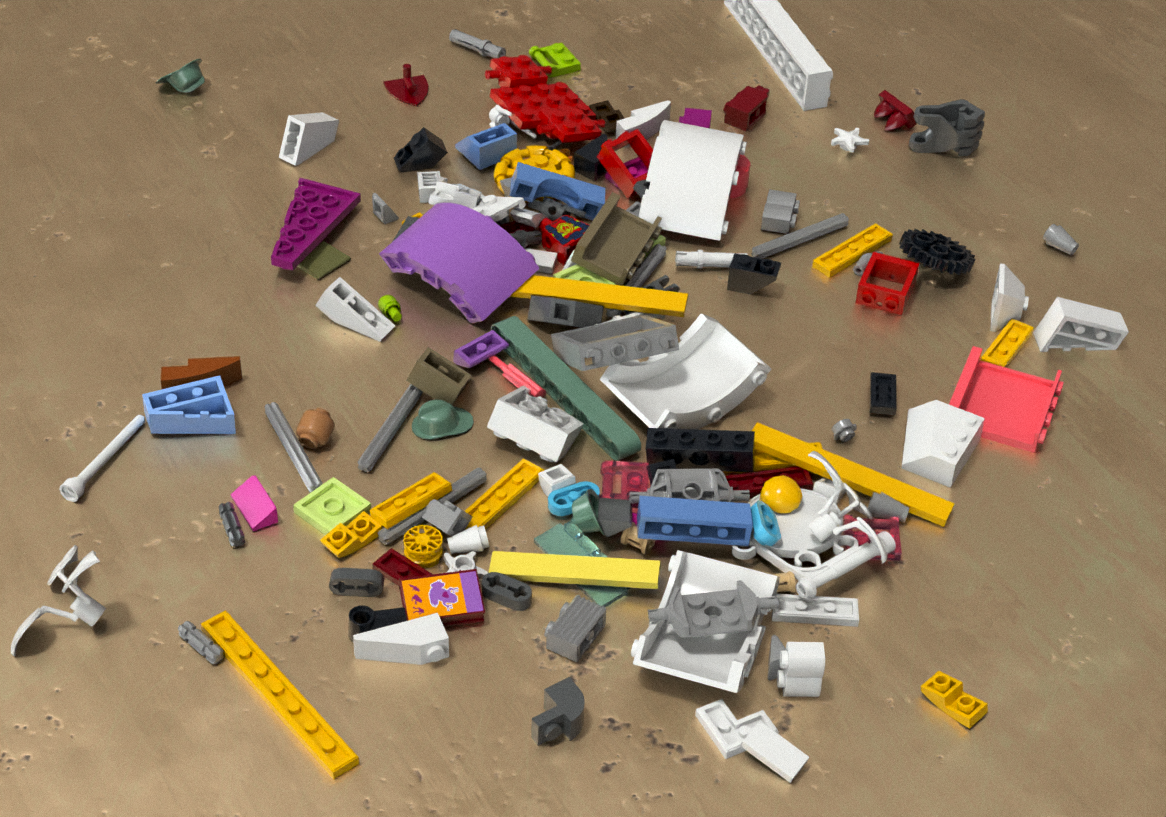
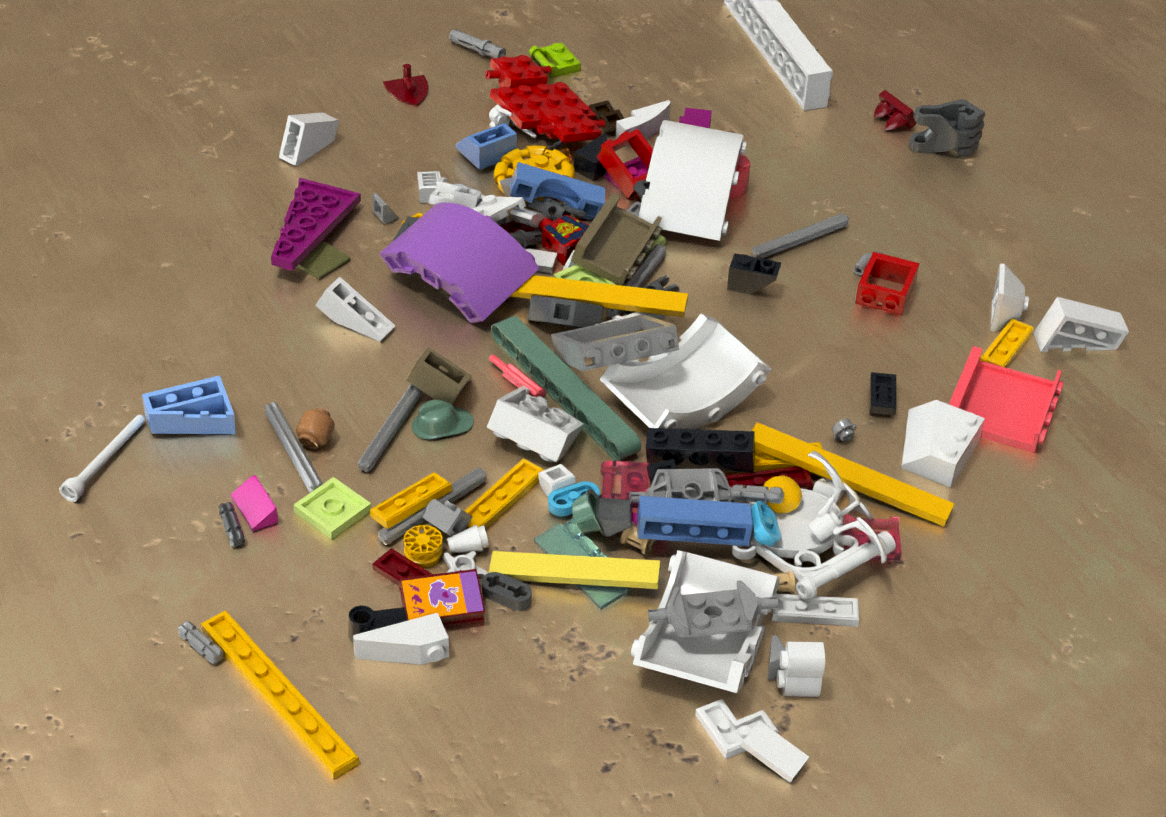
(84, 606): white plant -> none
(186, 78): sand green piece -> none
(202, 368): dark orange slope -> none
(350, 538): yellow slope -> none
(356, 582): dark grey beam -> none
(390, 307): lime cylinder -> none
(420, 152): black slope -> none
(479, 349): medium lavender slope -> none
(562, 713): dark grey brick -> none
(575, 628): light grey brick -> none
(704, 259): white pin -> none
(746, 107): dark red hinge -> none
(757, 493): none -> light grey axle
(780, 211): light grey brick -> none
(848, 140): white animal -> none
(852, 250): yellow tile -> none
(884, 506): light grey cone -> none
(937, 251): black gear -> none
(949, 697): yellow slope -> none
(1058, 238): light grey cone -> none

